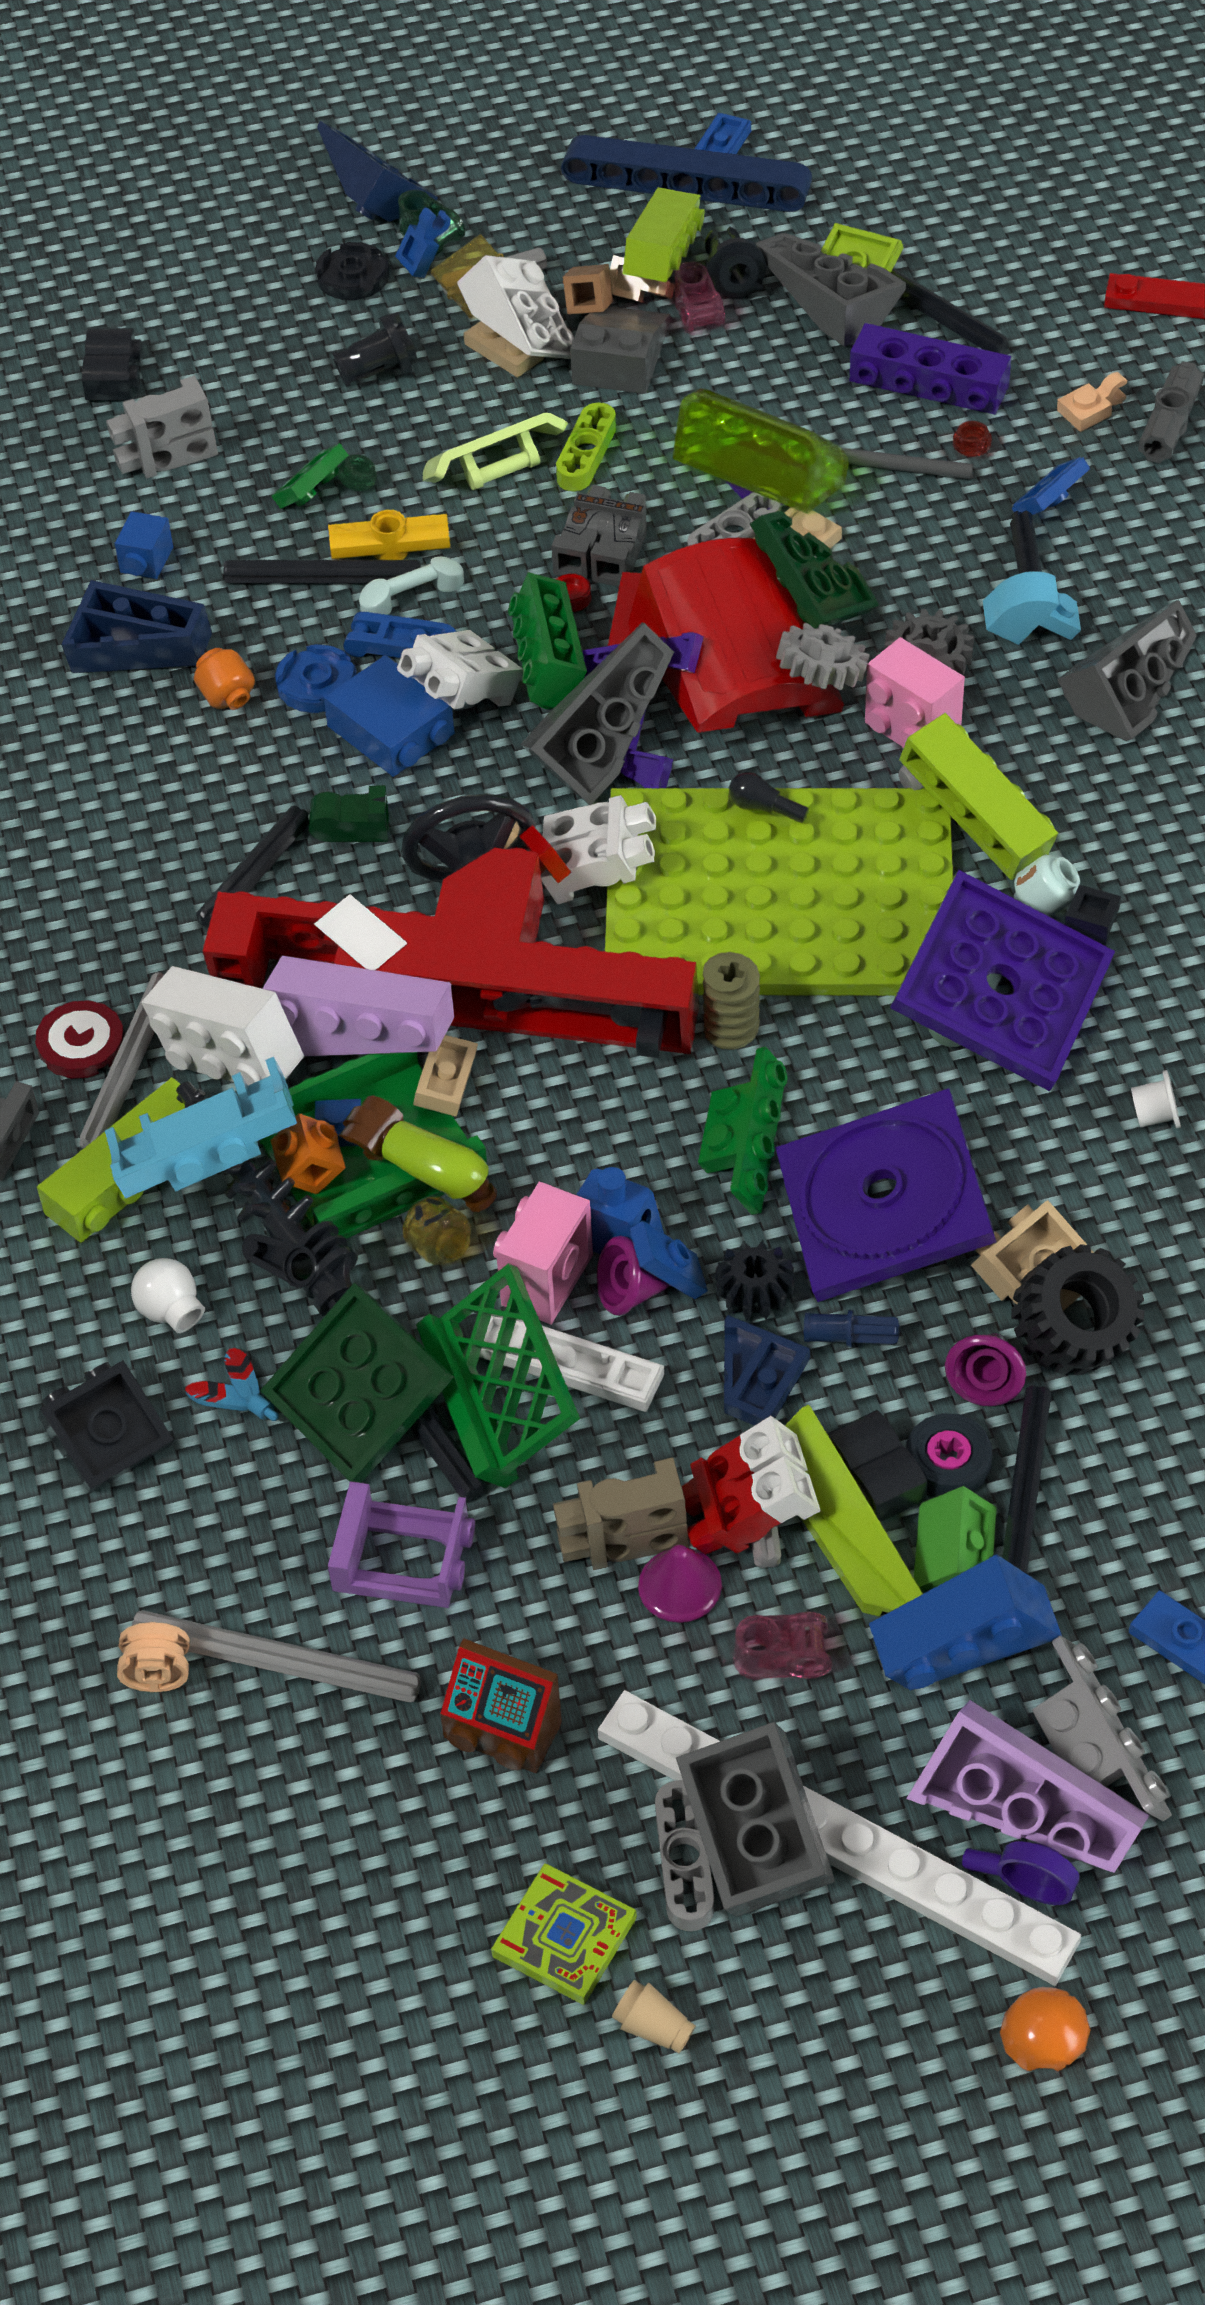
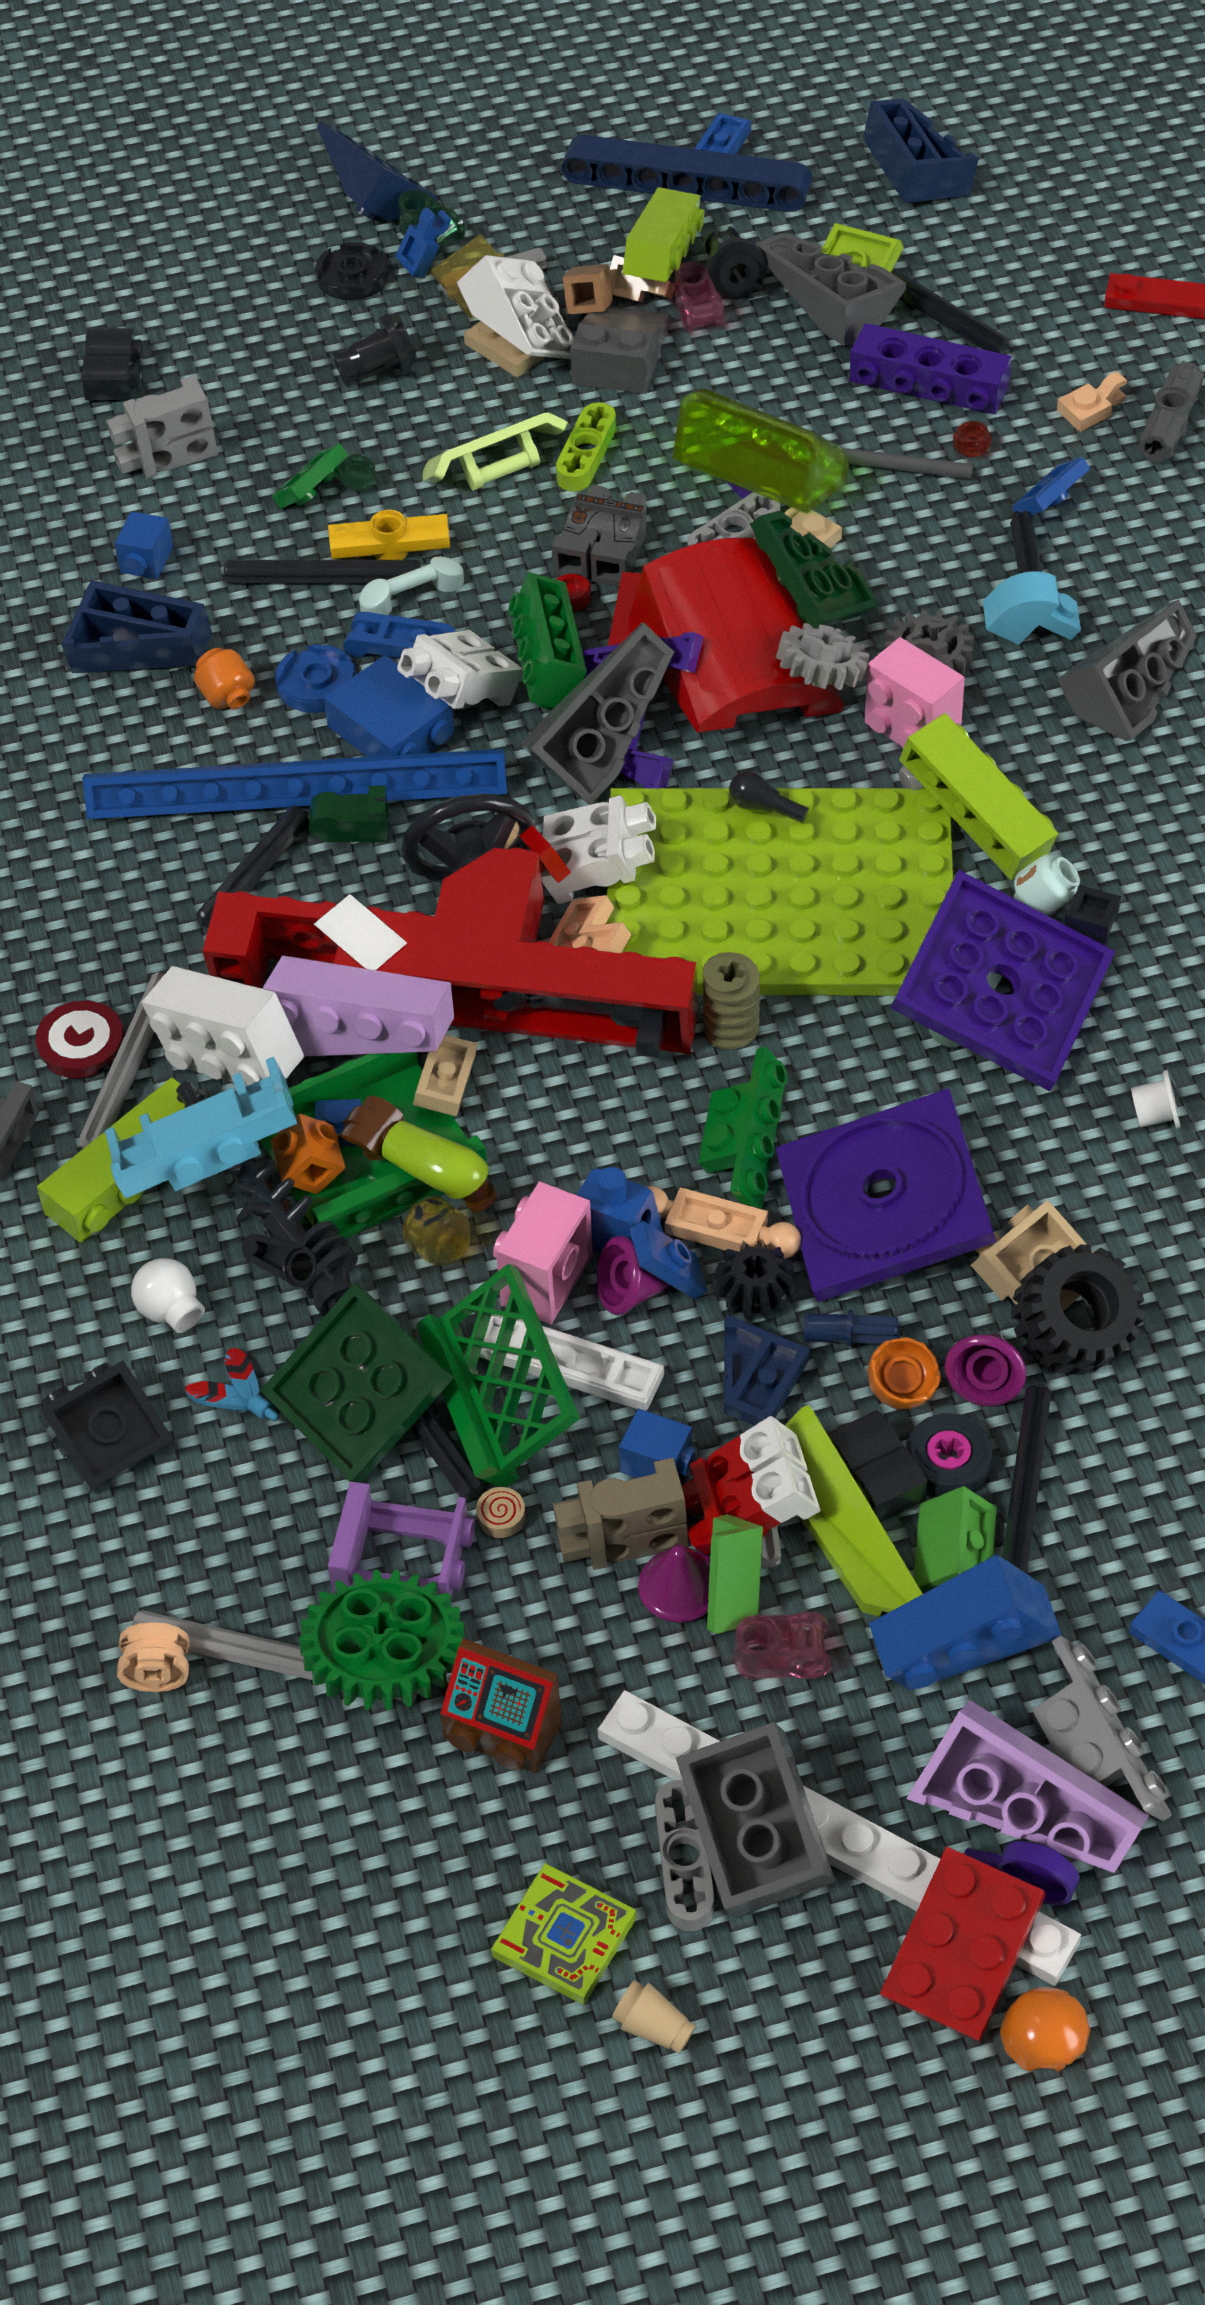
(292, 783): none -> blue plate
(381, 1639): none -> green gear
(500, 1512): none -> tan tile
(586, 926): none -> light nougat plate
(652, 1440): none -> blue brick
(722, 1222): none -> light nougat plate
(733, 1573): none -> bright green panel
(903, 1373): none -> orange hair
(916, 156): none -> dark blue wedge
(963, 1944): none -> red plate

